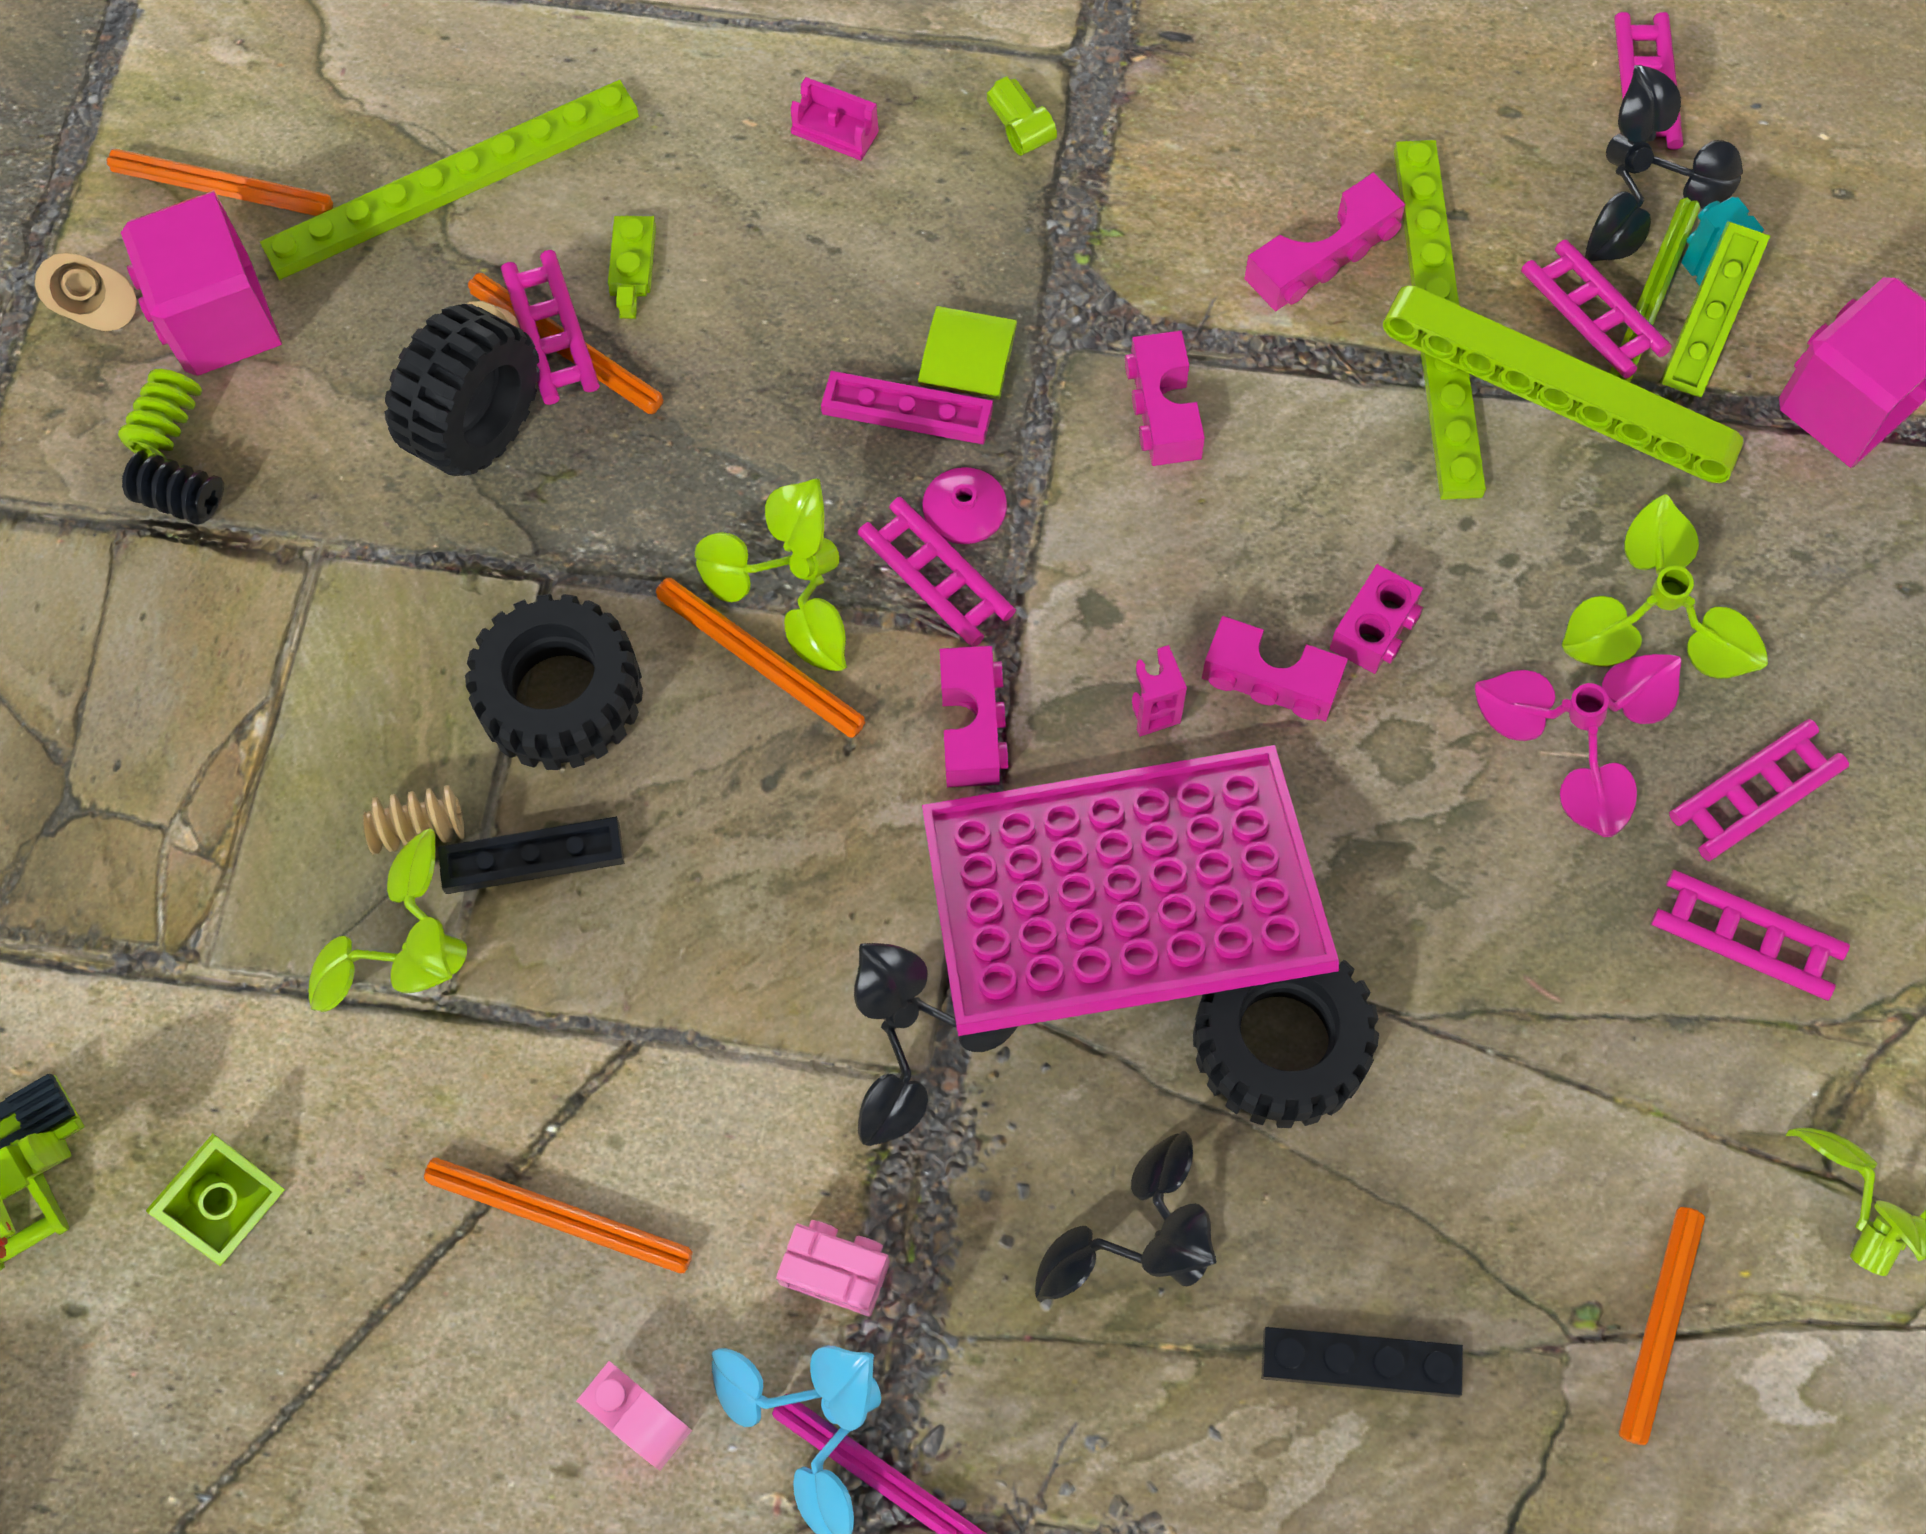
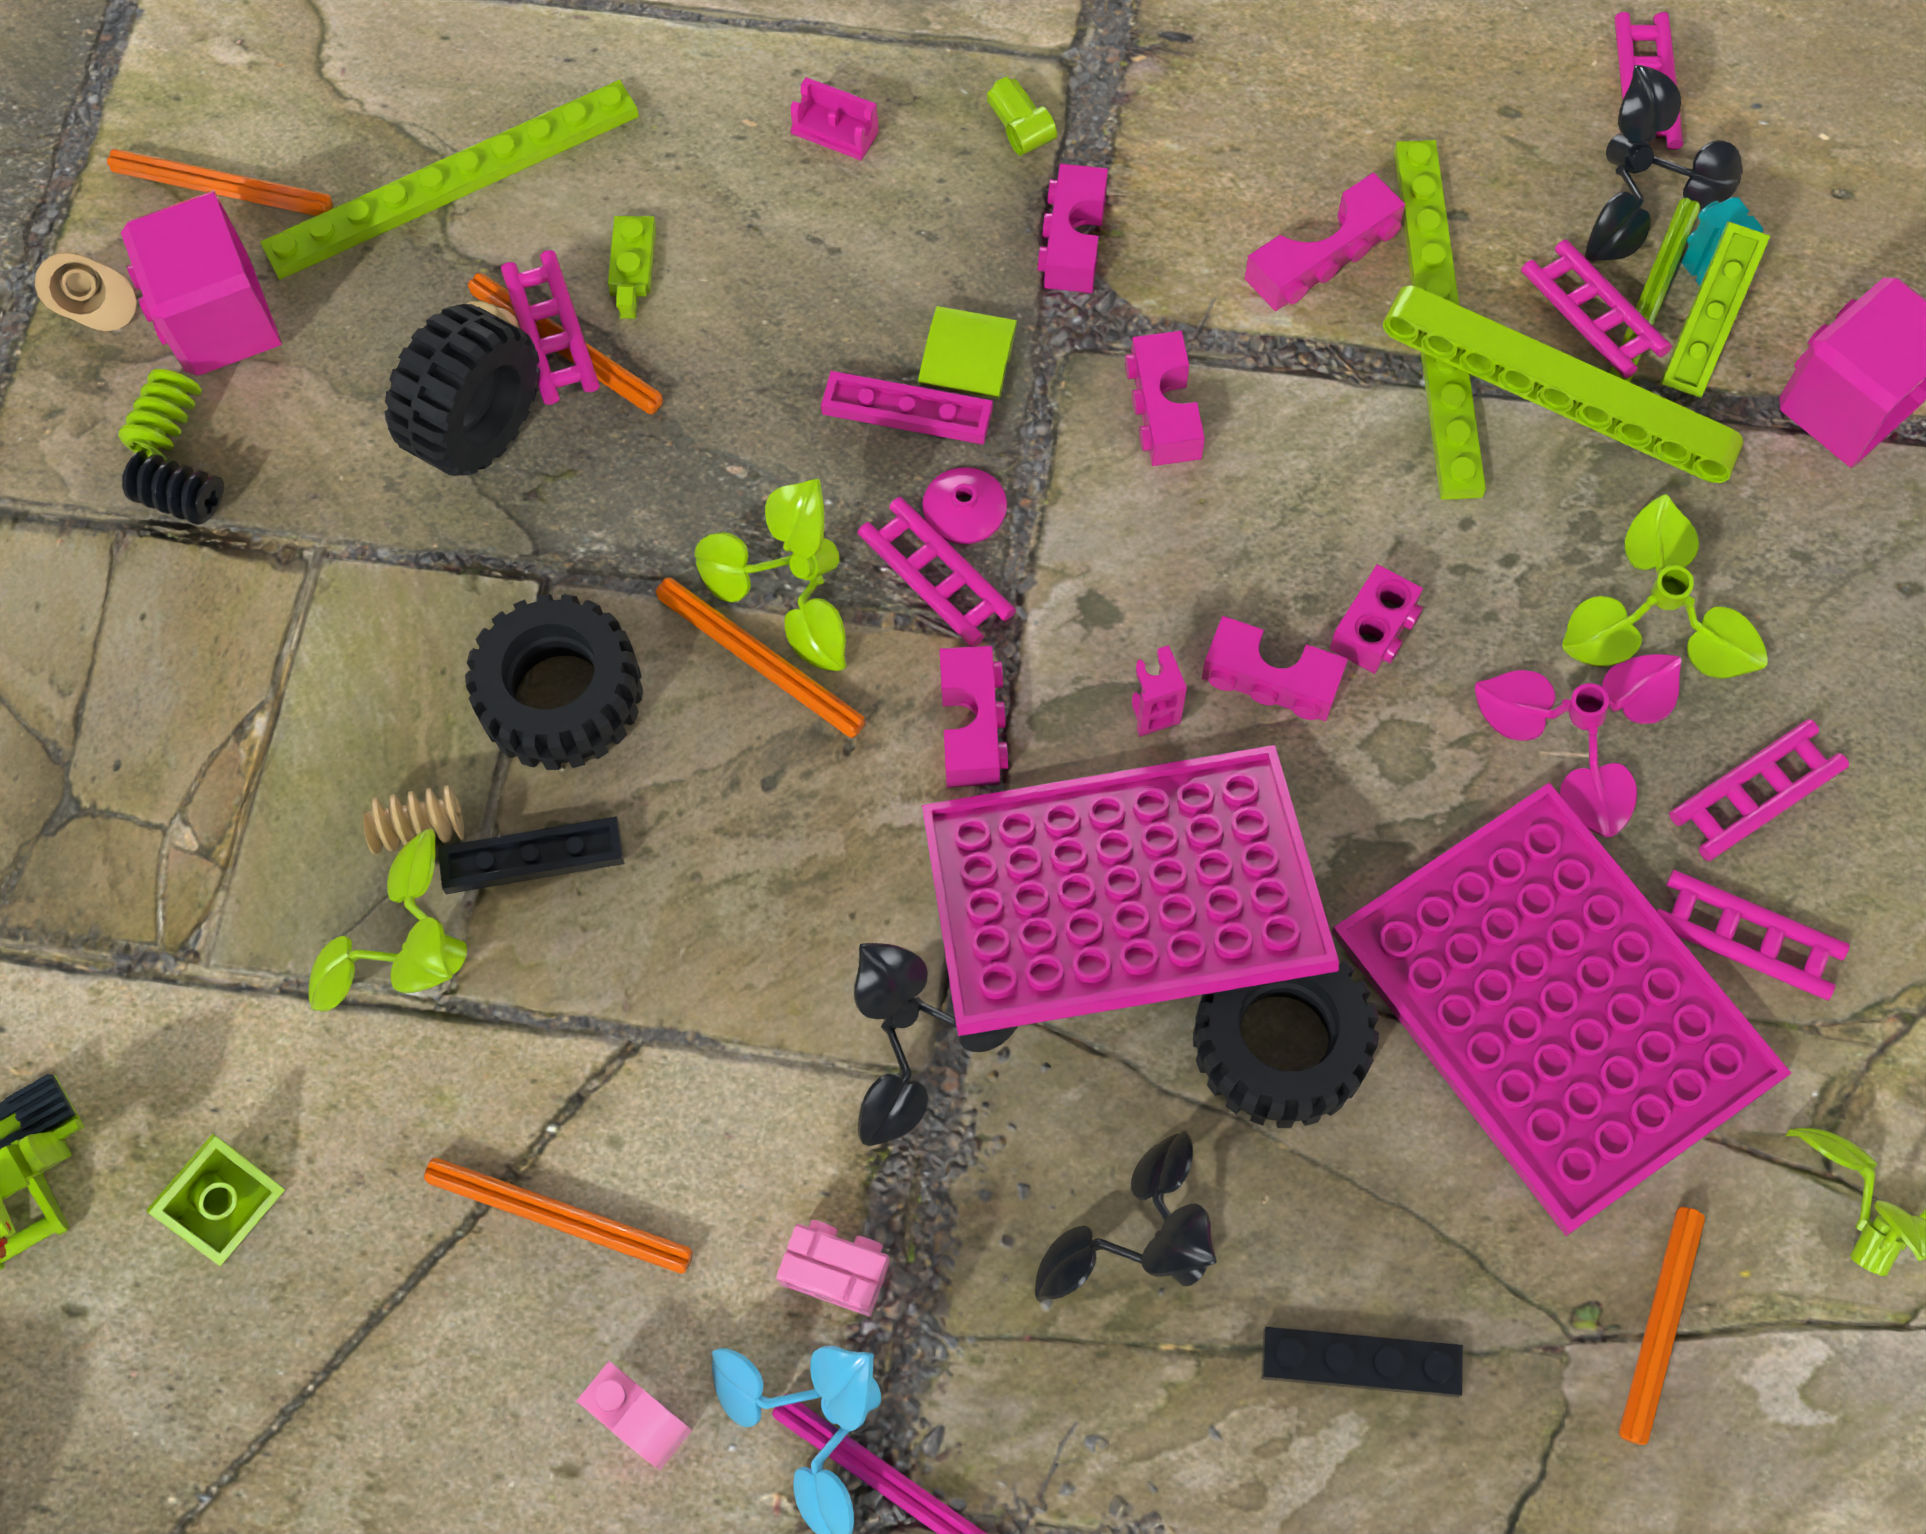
(1077, 201): none -> dark pink arch
(1559, 1007): none -> dark pink plate

